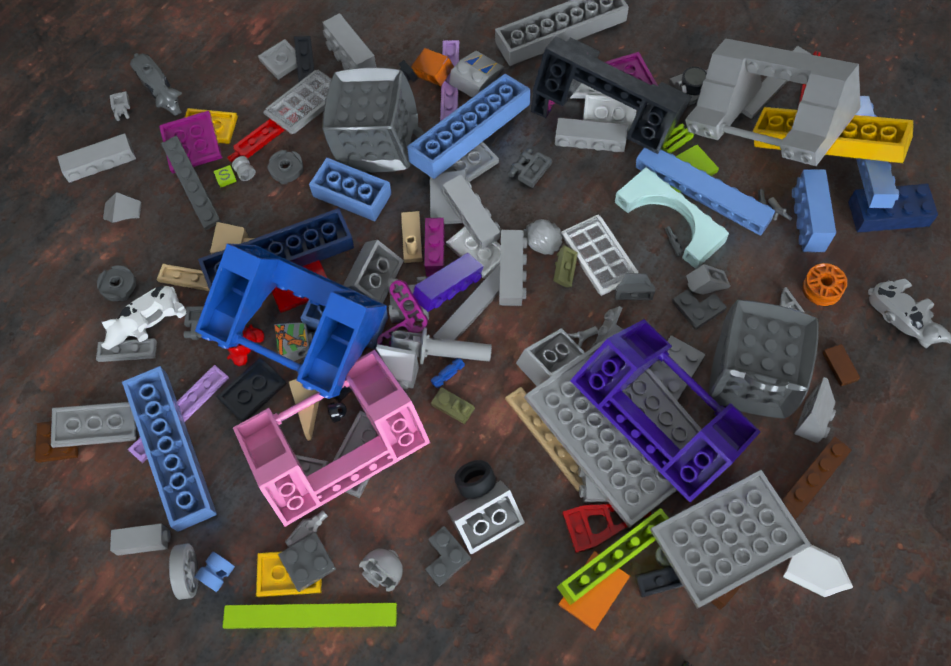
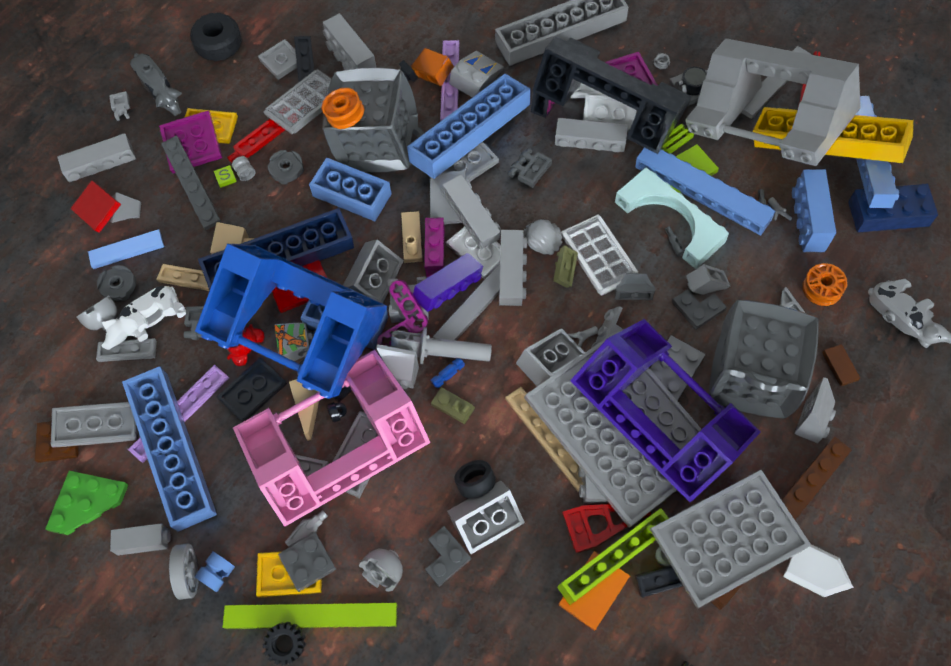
(84, 500): none -> bright green plate
(95, 206): none -> red tile
(98, 313): none -> light grey cylinder
(126, 249): none -> light blue tile
(215, 36): none -> black tyre
(271, 643): none -> black tyre
(343, 108): none -> orange wheel
(662, 61): none -> light grey plate

